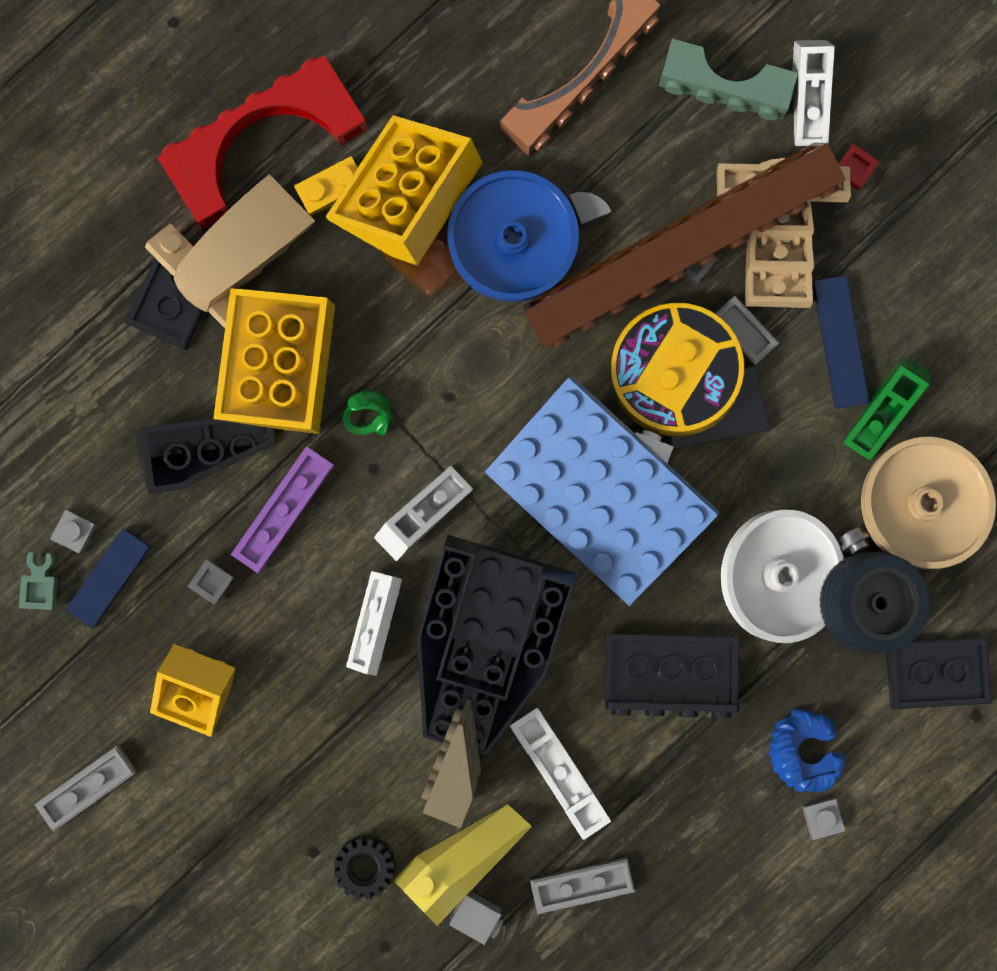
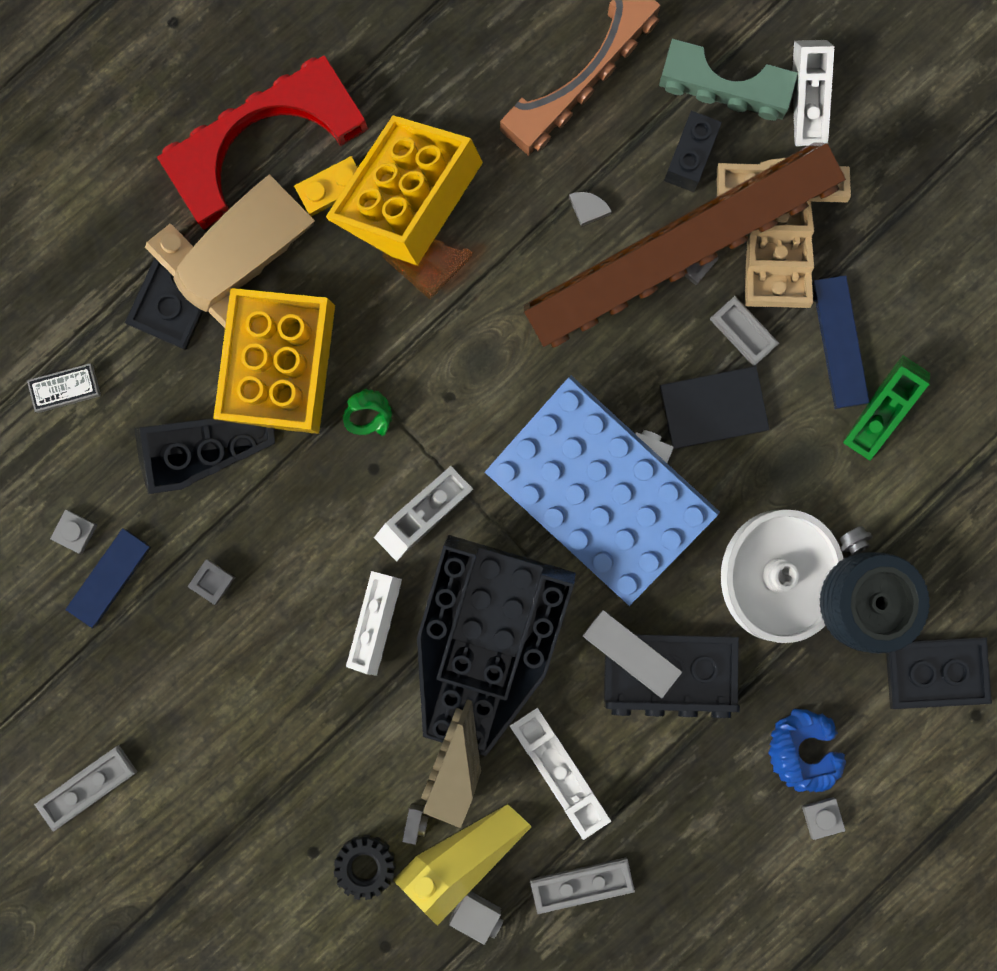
(38, 589): sand green plate -> none
(63, 388): none -> tile
(191, 689): yellow slope -> none
(282, 510): medium lavender plate -> none
(415, 824): none -> flat silver plate
(513, 236): blue dish -> none
(632, 654): none -> light grey tile
(677, 369): brick -> none
(692, 151): none -> black brick
(860, 165): red plate -> none
(928, 502): tan dish -> none

